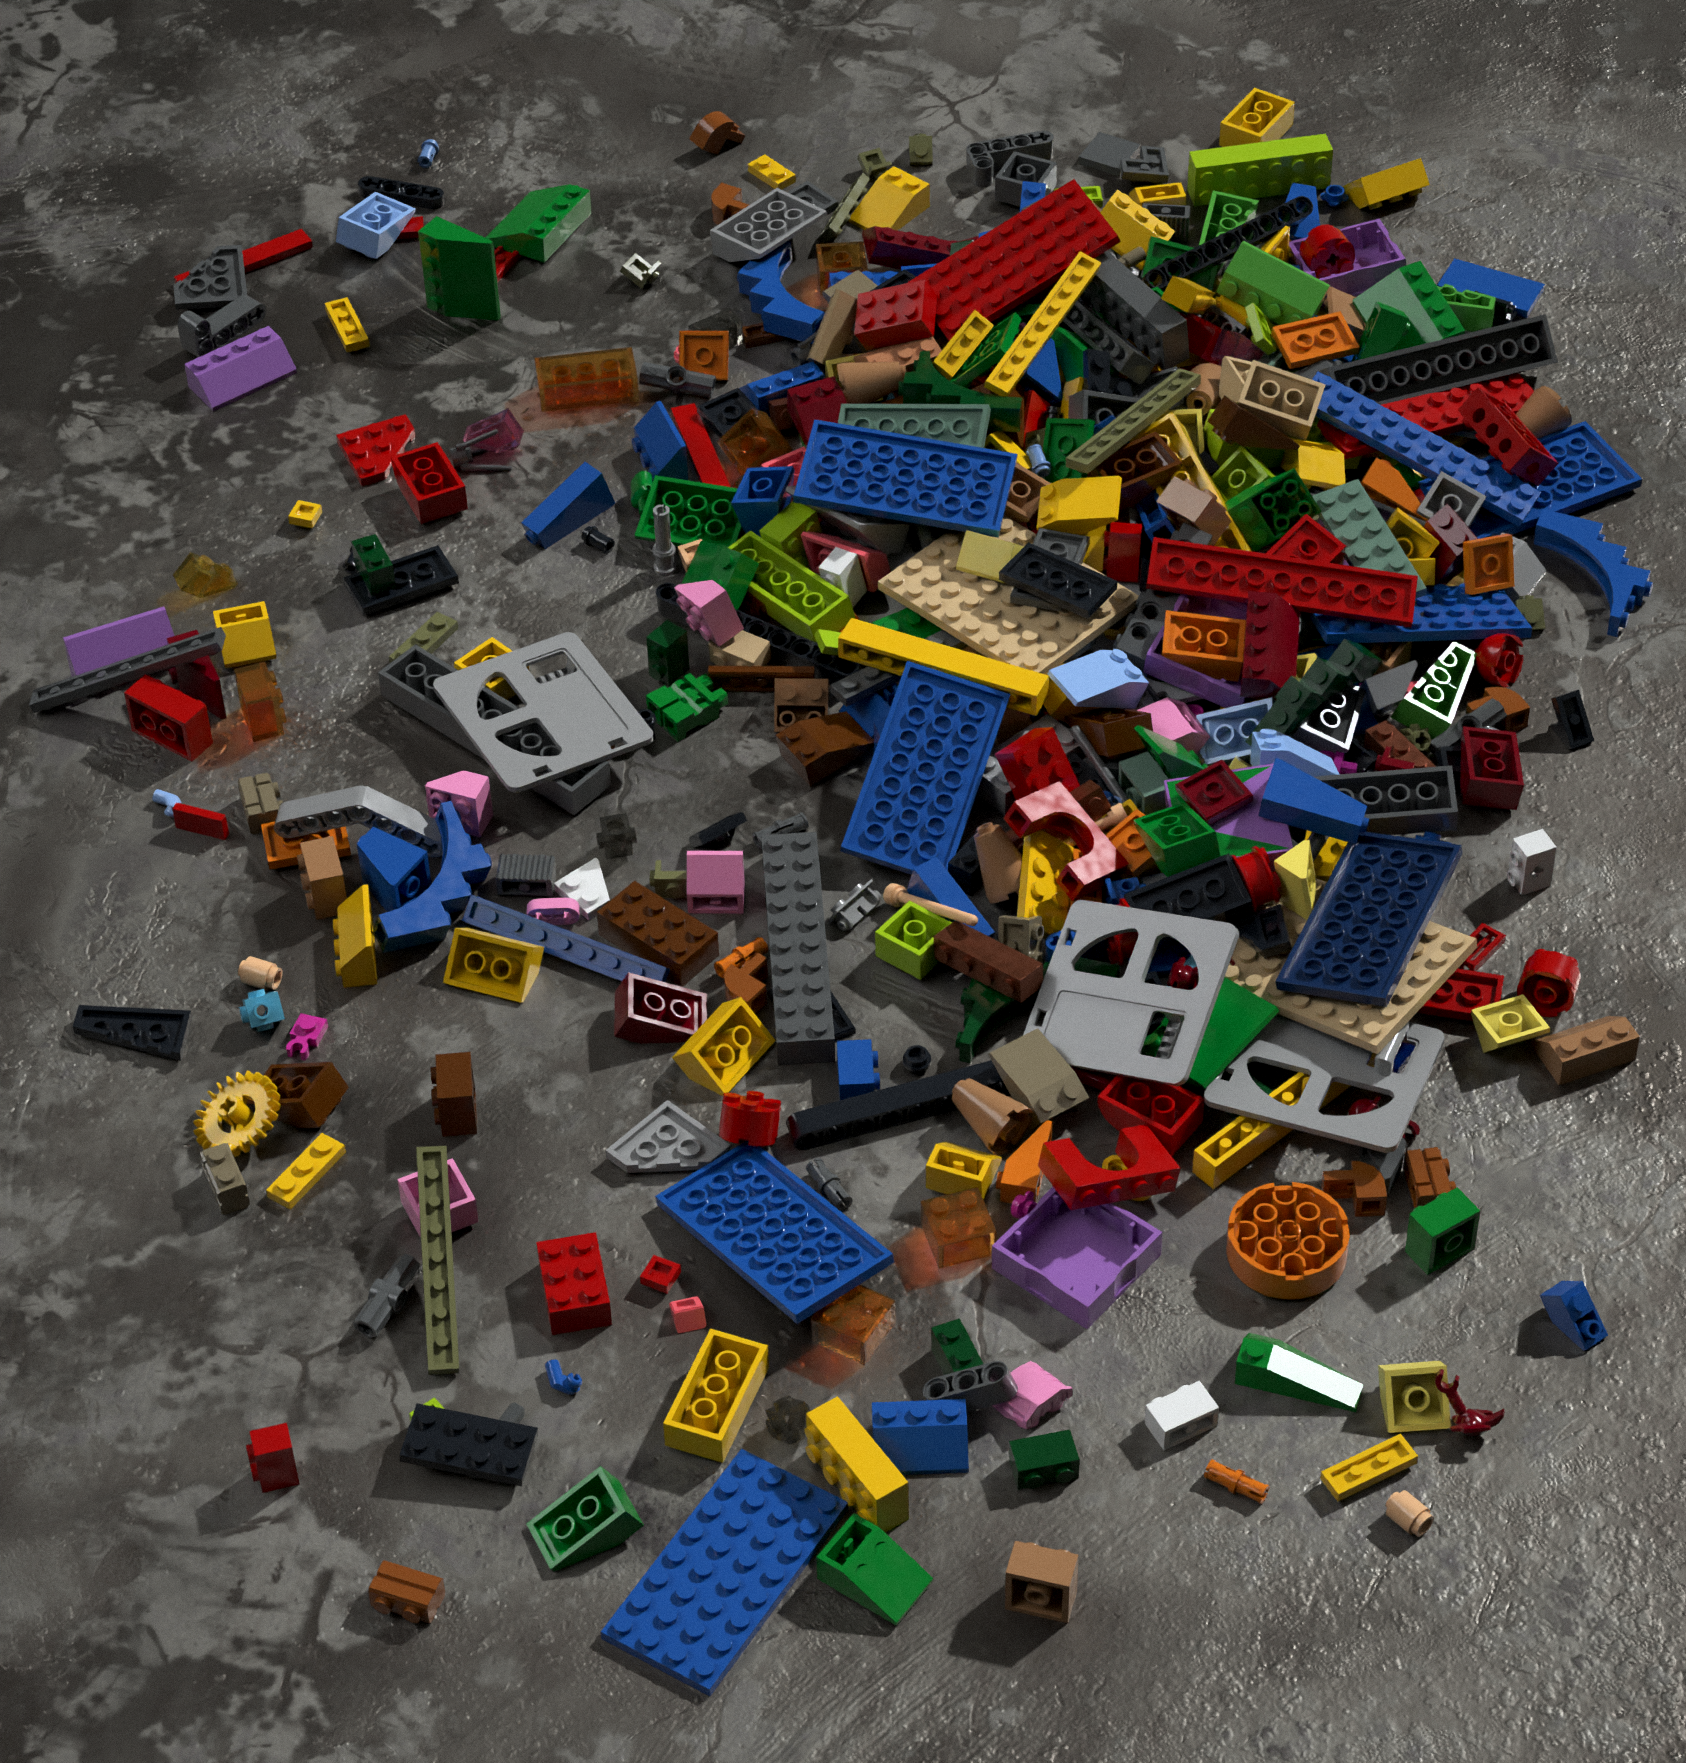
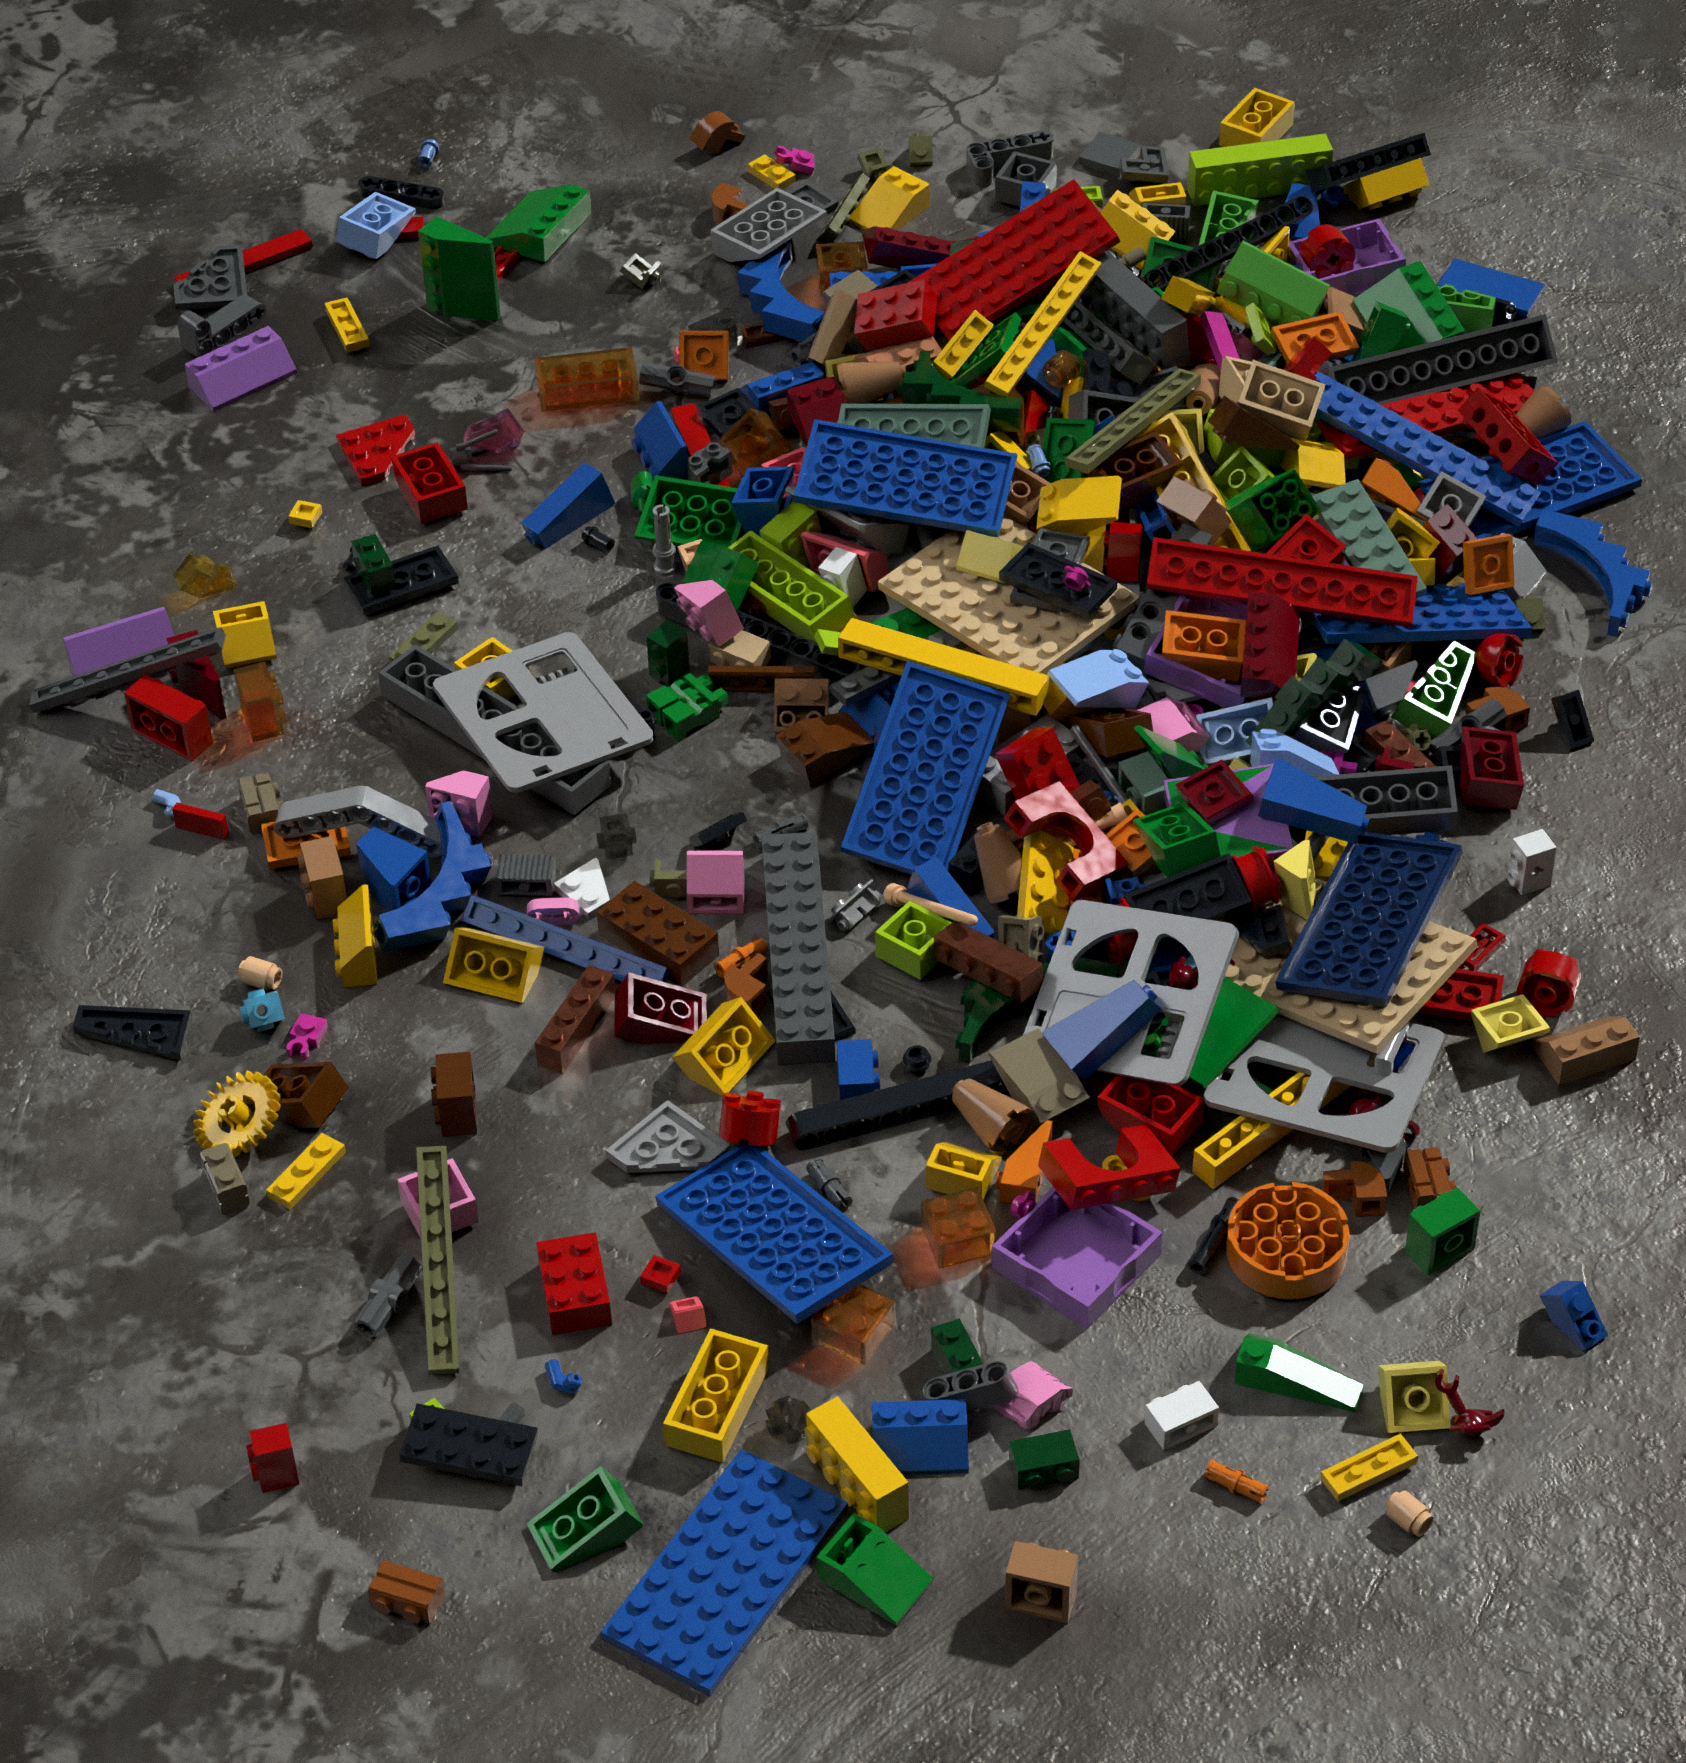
(575, 1019): none -> copper brick
(710, 464): none -> dark grey cylinder
(797, 159): none -> dark pink plate
(1061, 369): none -> clear orange head
(1076, 578): none -> dark pink plate
(1103, 1027): none -> slope
(1213, 1239): none -> black pin
(1218, 336): none -> dark pink tile
(1308, 359): none -> red arch
(1368, 162): none -> black brick

